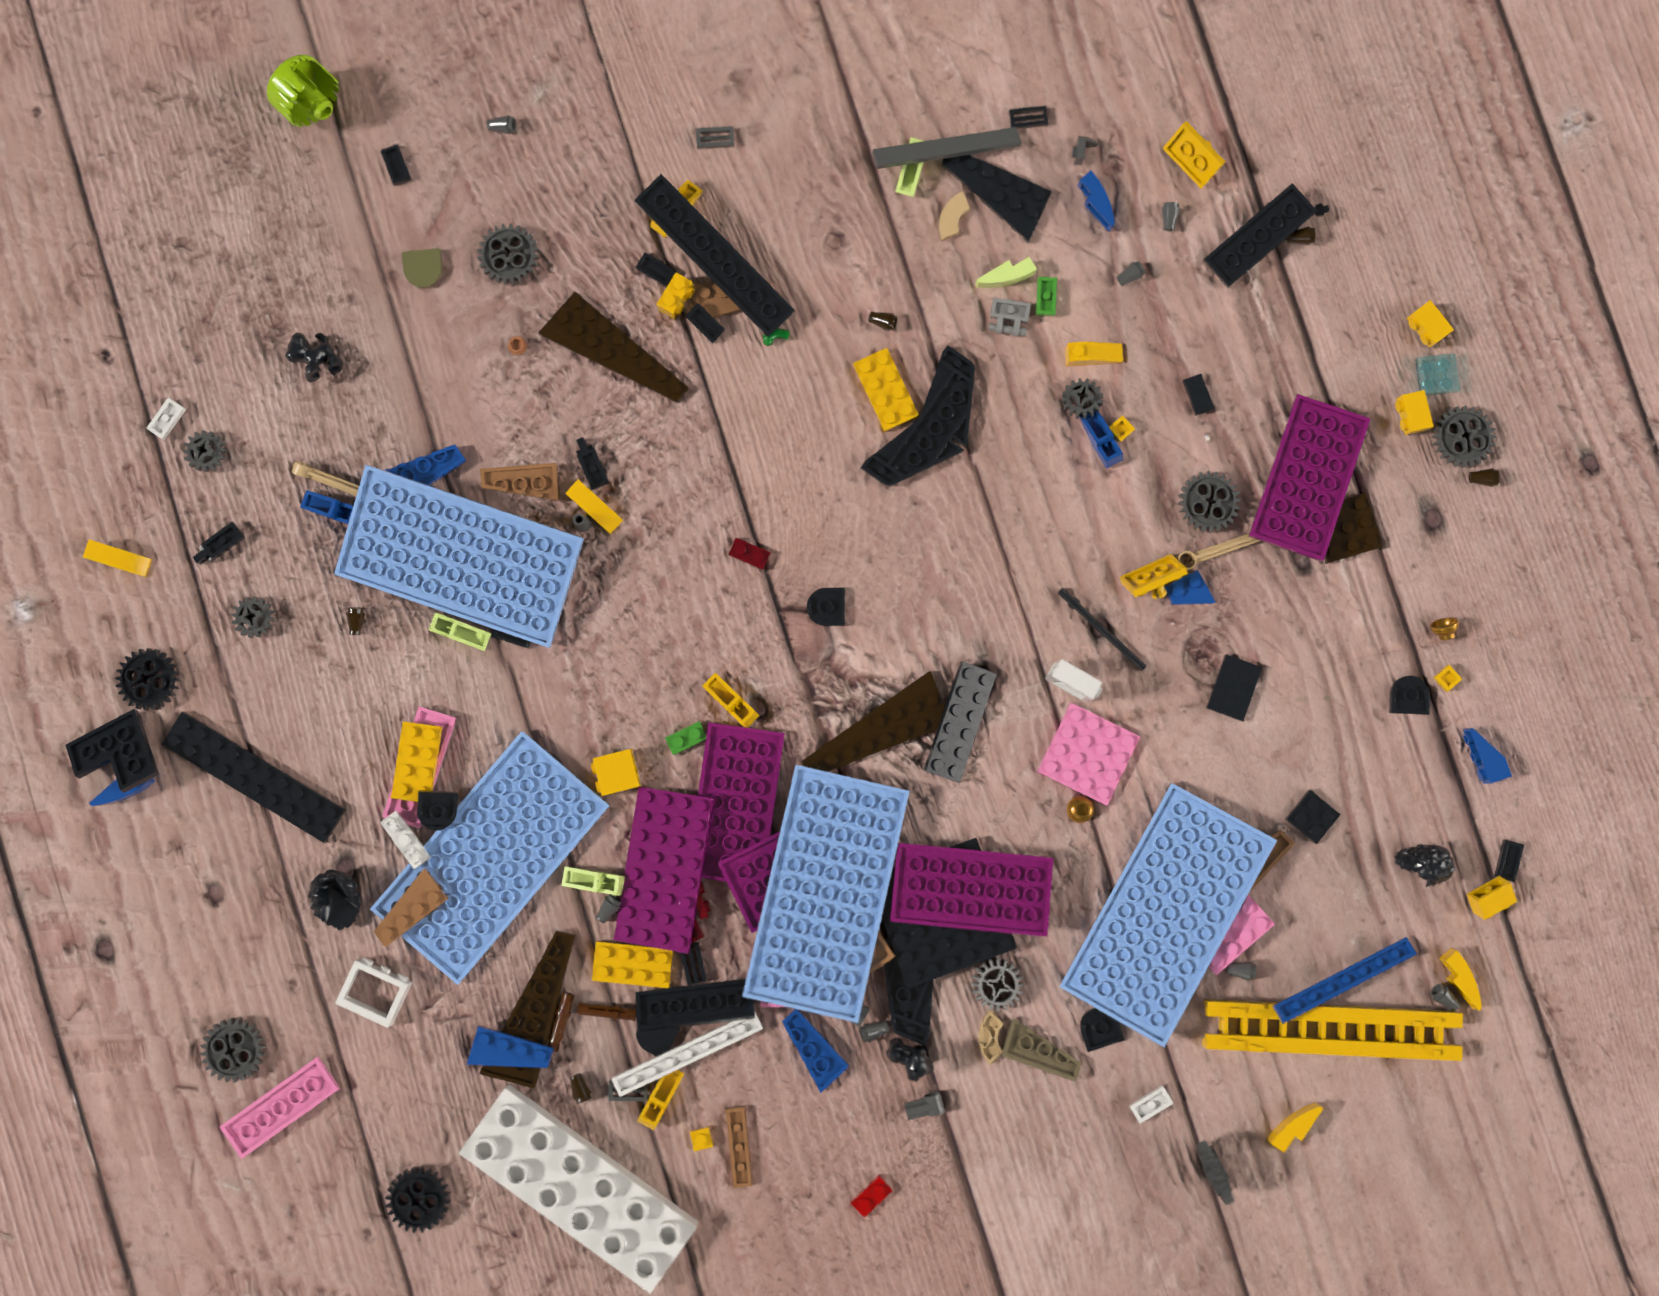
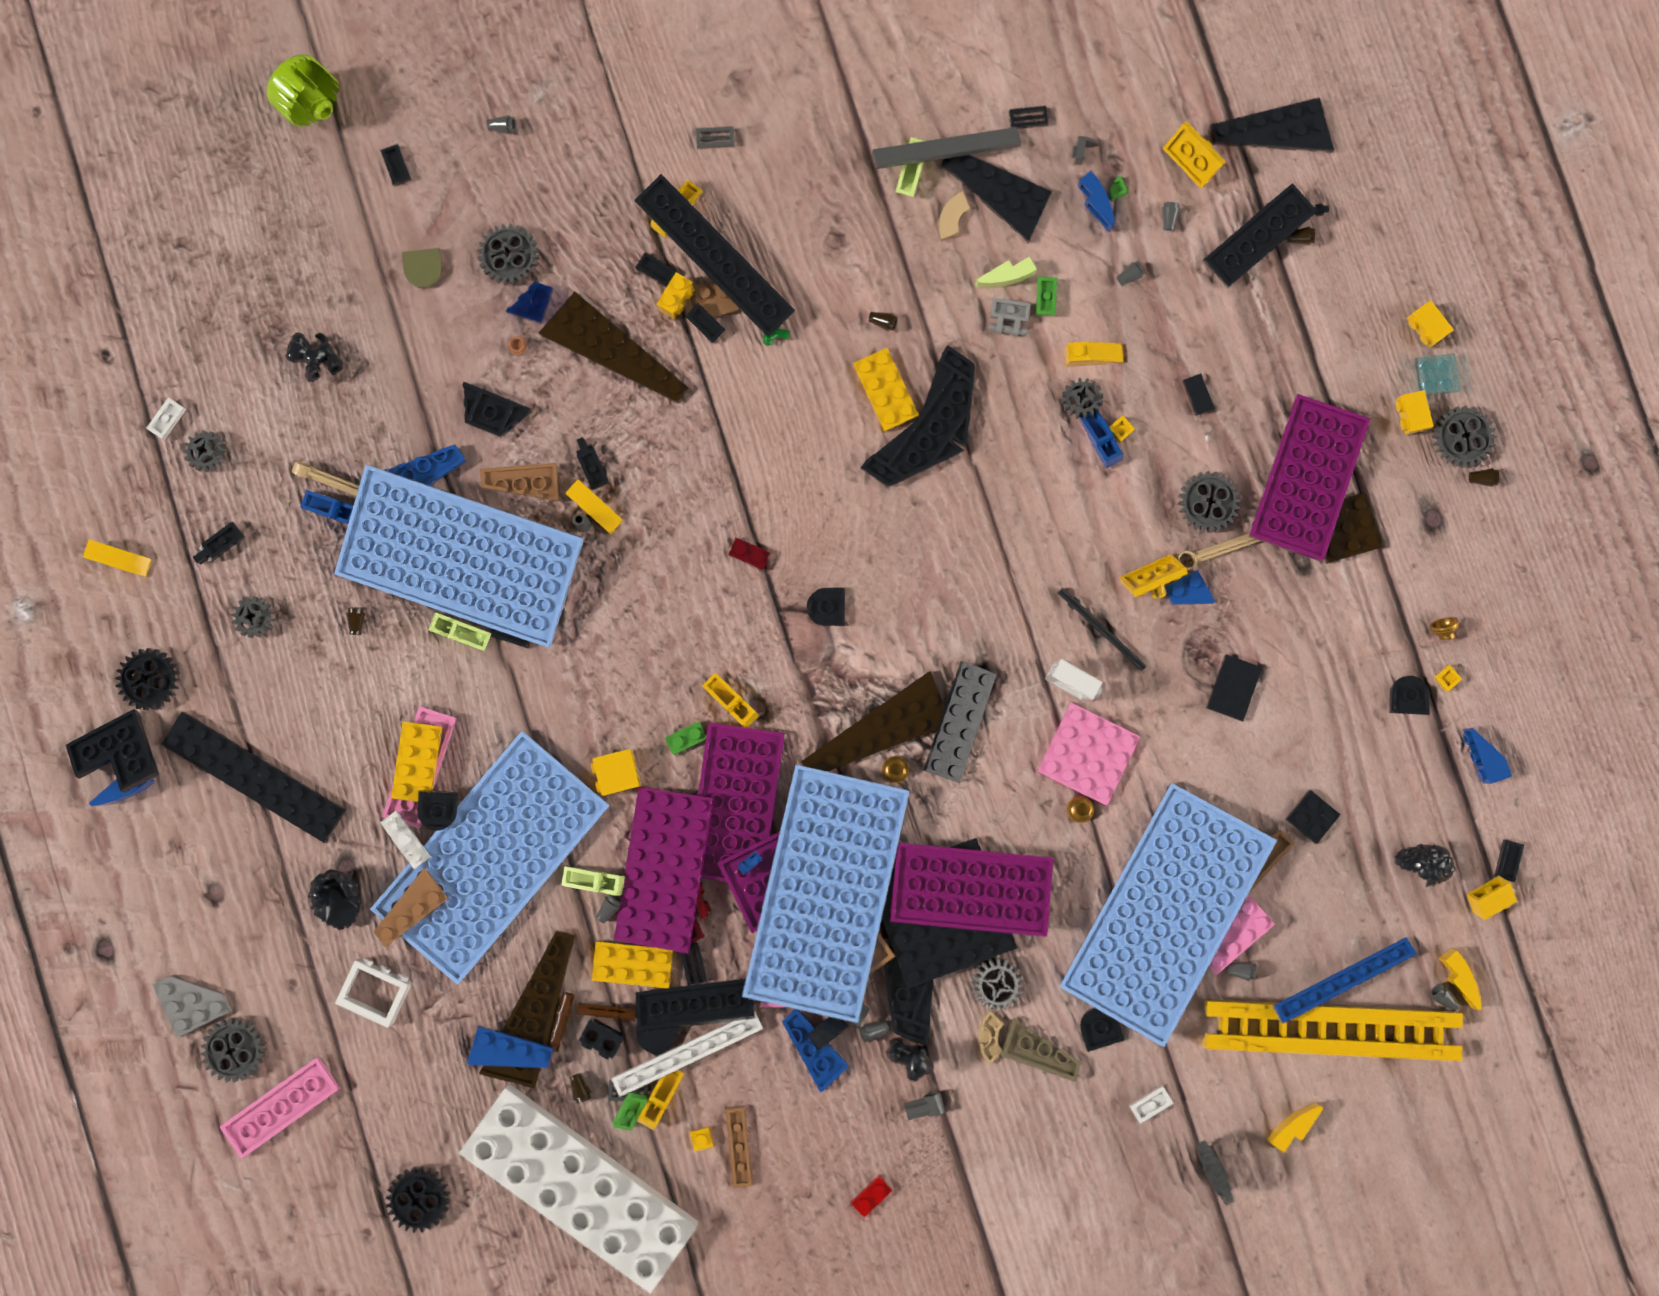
(189, 1004): none -> light grey plate
(491, 411): none -> black wing
(532, 303): none -> clear blue wing
(604, 1033): none -> black brick
(630, 1111): none -> bright green plate
(750, 862): none -> blue pin
(826, 1031): none -> black tile
(895, 769): none -> pearl gold piece
(1118, 189): none -> bright green tile
(1285, 128): none -> black wing

